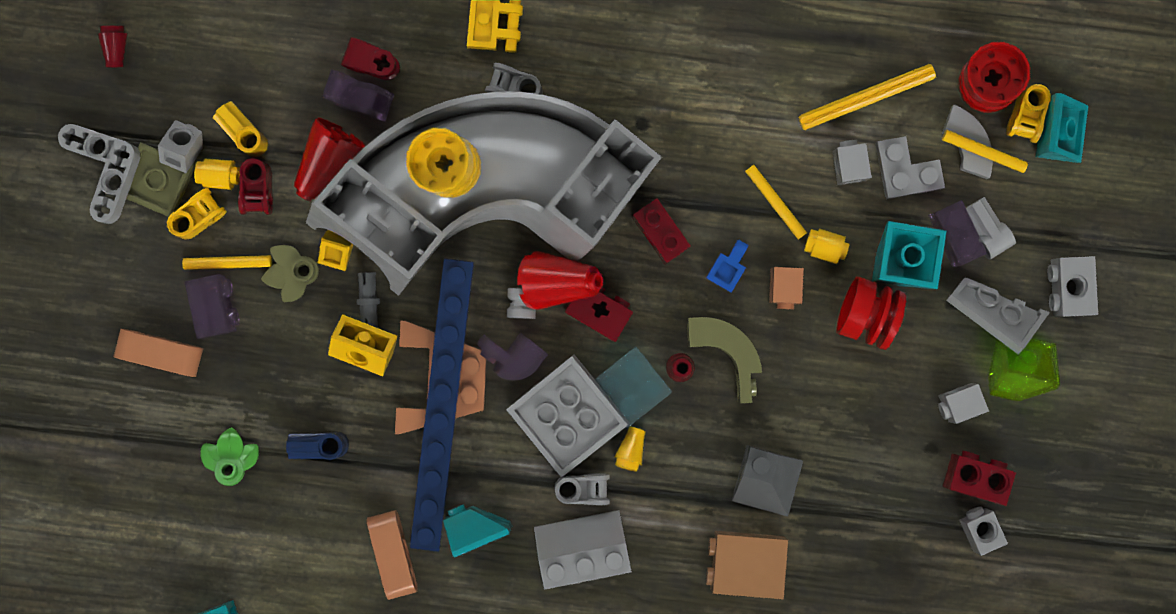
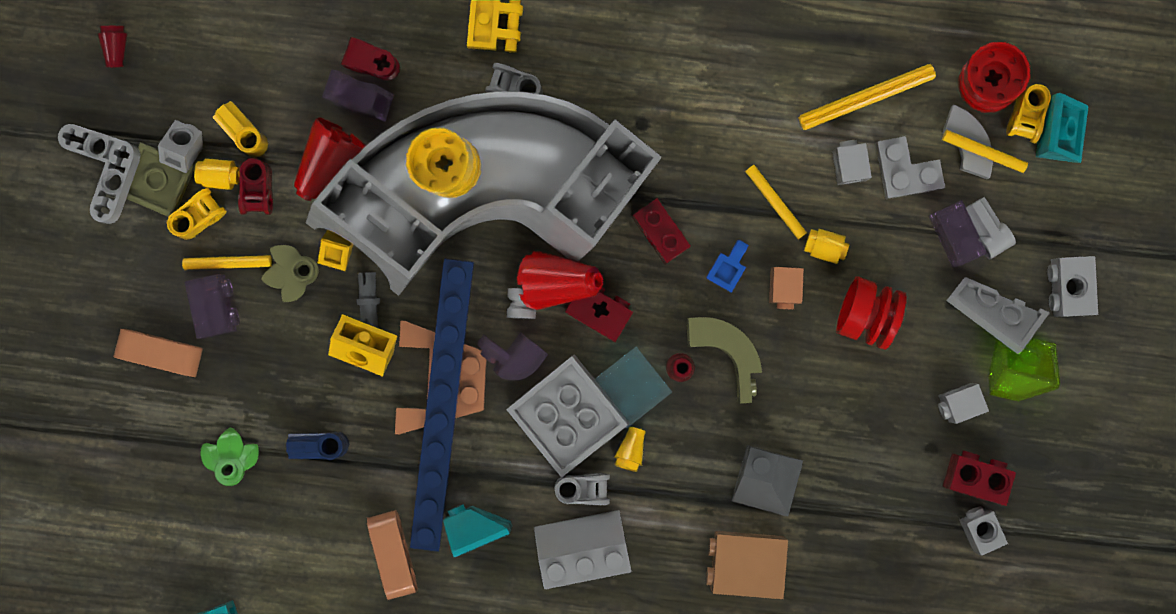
(909, 256): teal slope -> none

